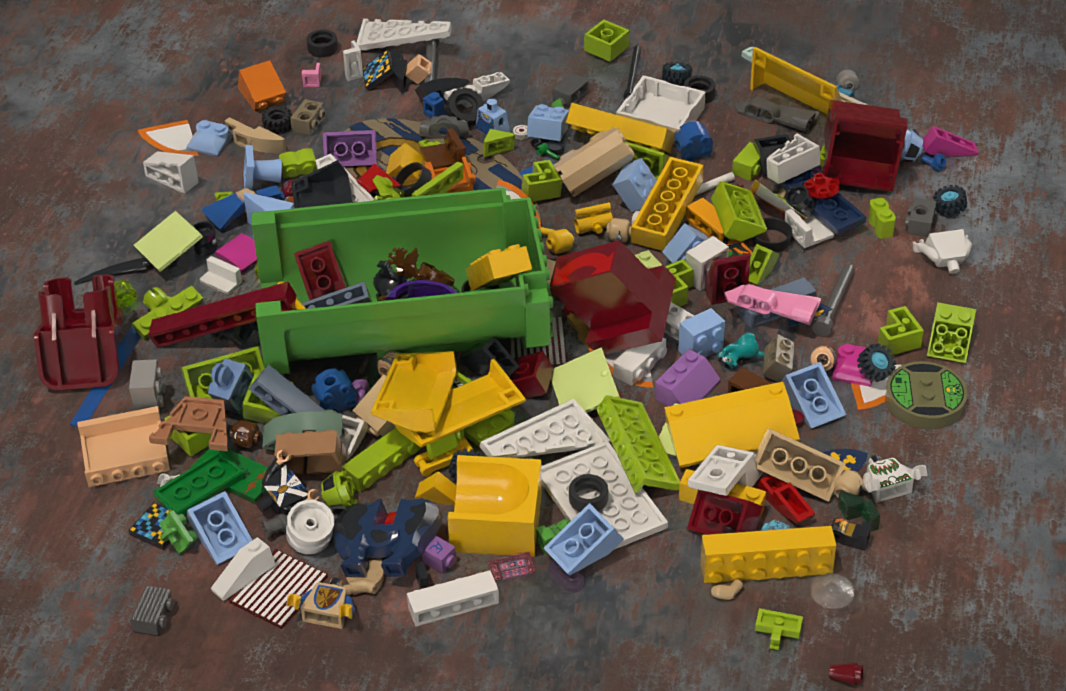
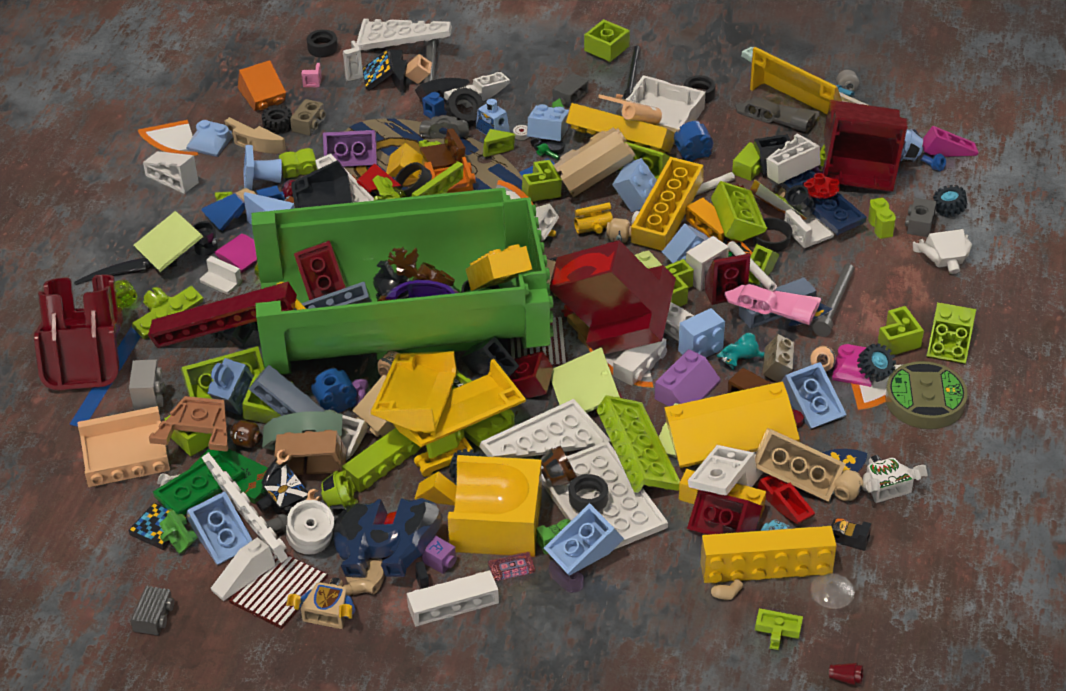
(241, 503): none -> white wing
(547, 219): none -> white panel
(557, 467): none -> reddish brown cone
(560, 241): yellow head -> none
(636, 111): none -> light nougat door
(676, 72): black wheel -> none
(754, 268): none -> white piece
(856, 506): clear green slope -> none

